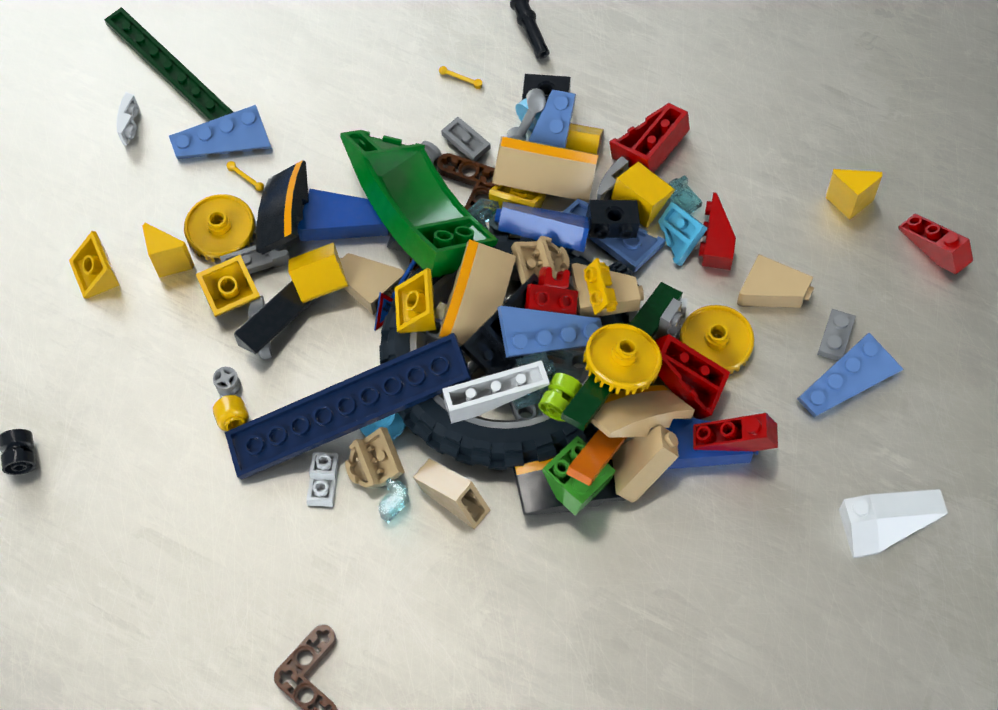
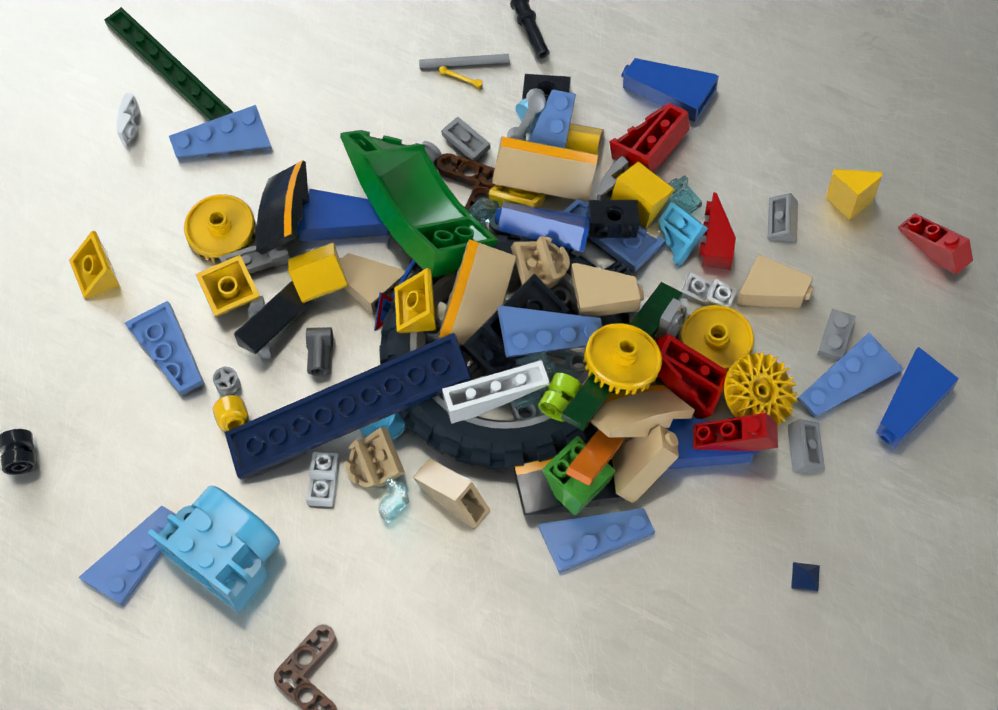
(128, 561): none -> medium blue wing
(166, 252): yellow slope -> none
(166, 344): none -> medium blue wing
(219, 545): none -> medium azure brick
(231, 166): yellow hinge -> none
(318, 344): none -> dark grey piece
(464, 61): none -> light grey bar
(552, 294): red plate -> none
(586, 538): none -> medium blue wing
(597, 278): yellow hinge -> none
(670, 84): none -> blue slope
(707, 292): none -> white slope
(759, 386): none -> yellow wheel
(783, 218): none -> light grey slope
(805, 446): none -> light grey slope
(805, 576): none -> dark blue slope
(885, 518): white wedge -> none
(916, 396): none -> blue slope

